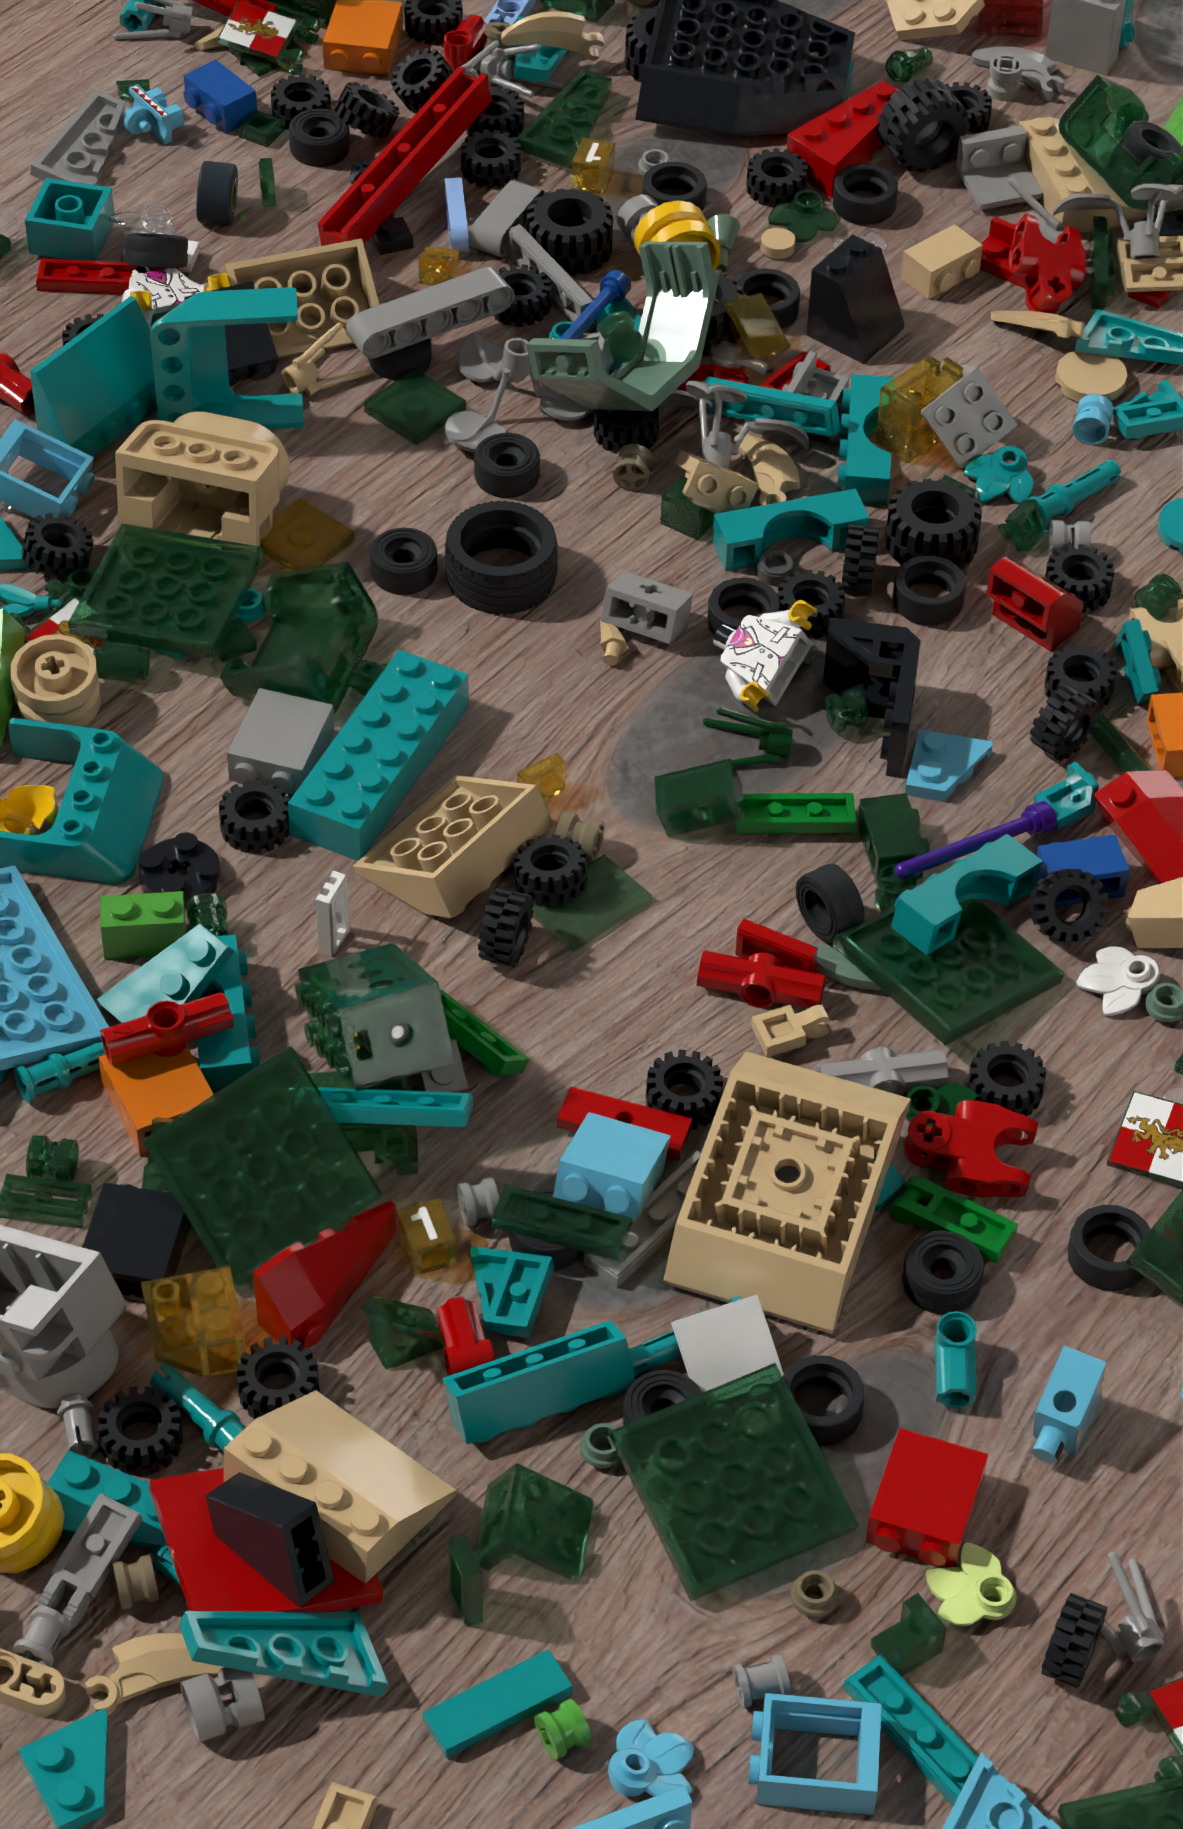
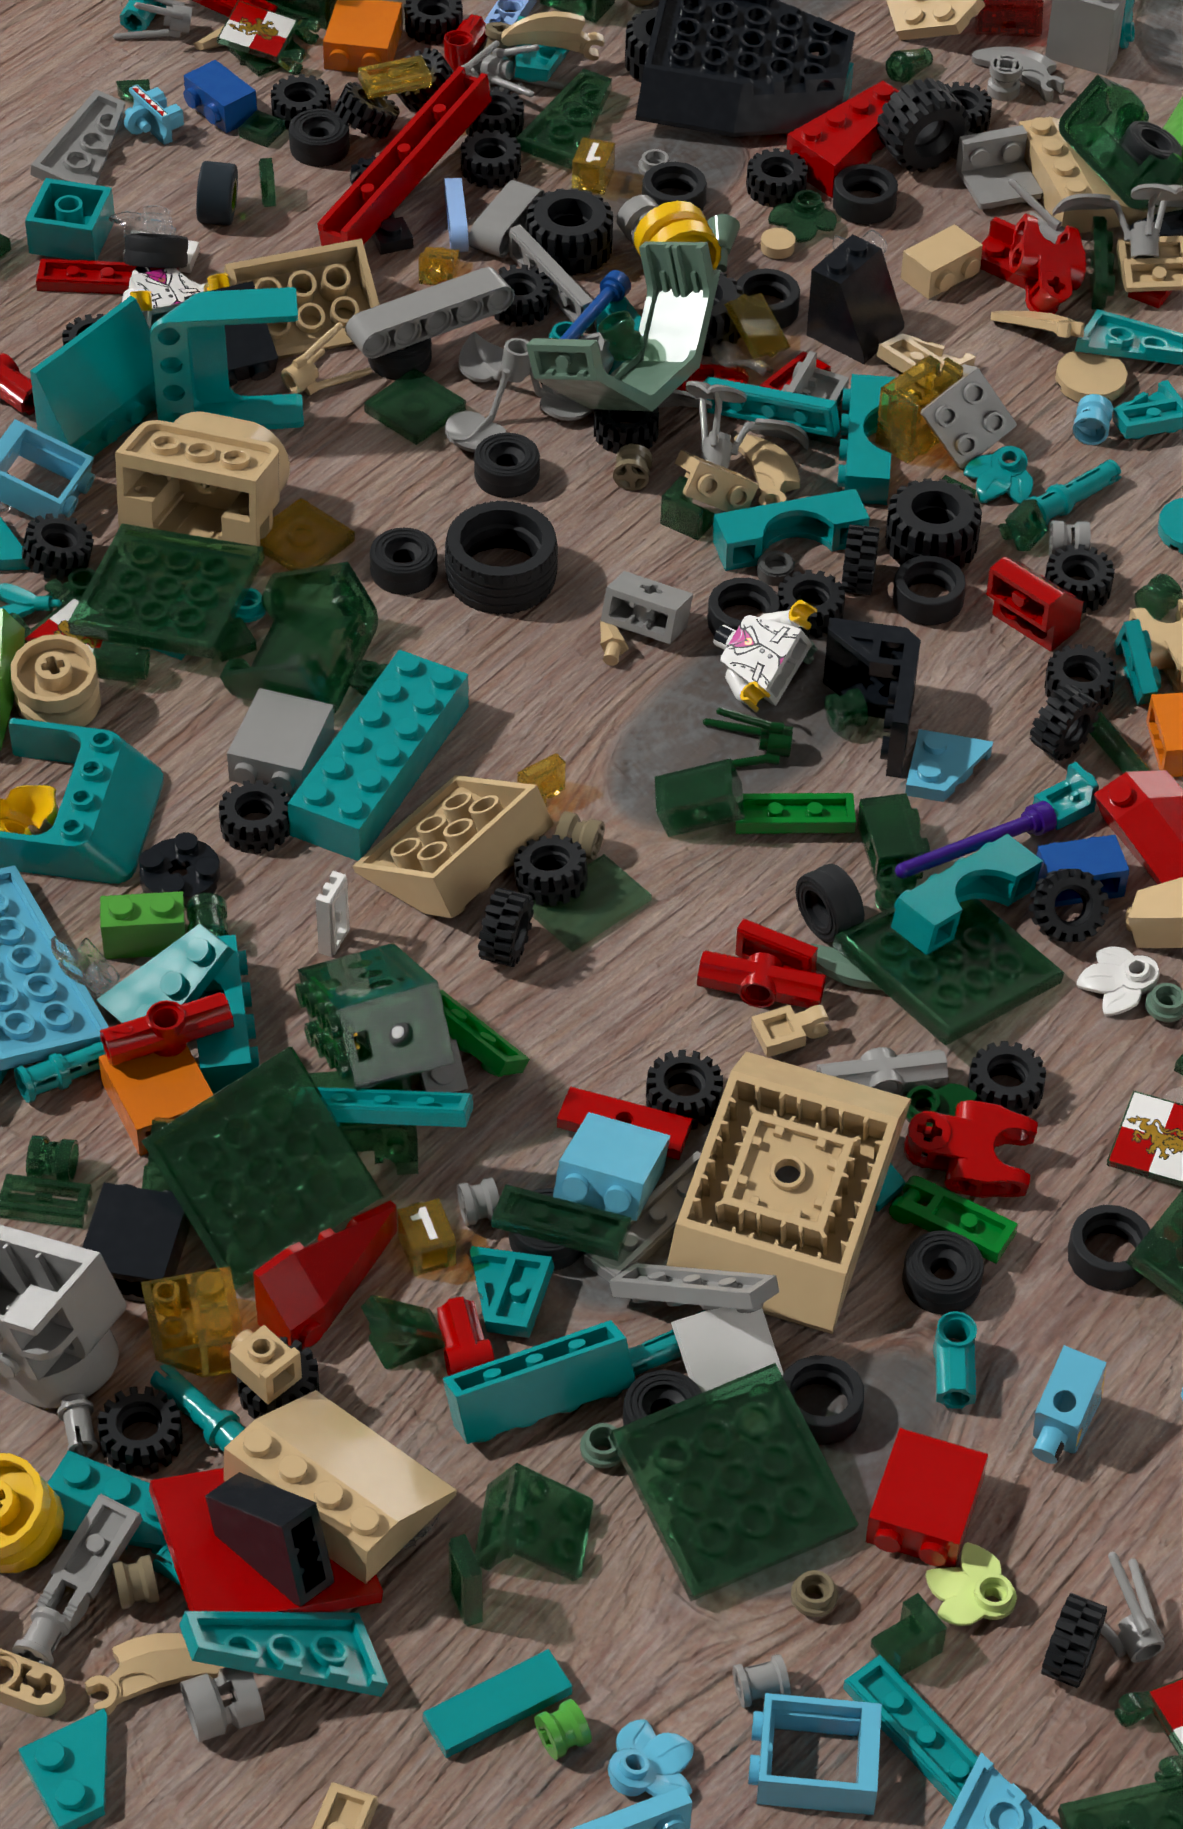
(86, 966): none -> clear plate
(265, 1363): none -> tan brick
(394, 77): none -> clear yellow plate
(694, 1286): none -> light grey plate
(906, 351): none -> tan wing

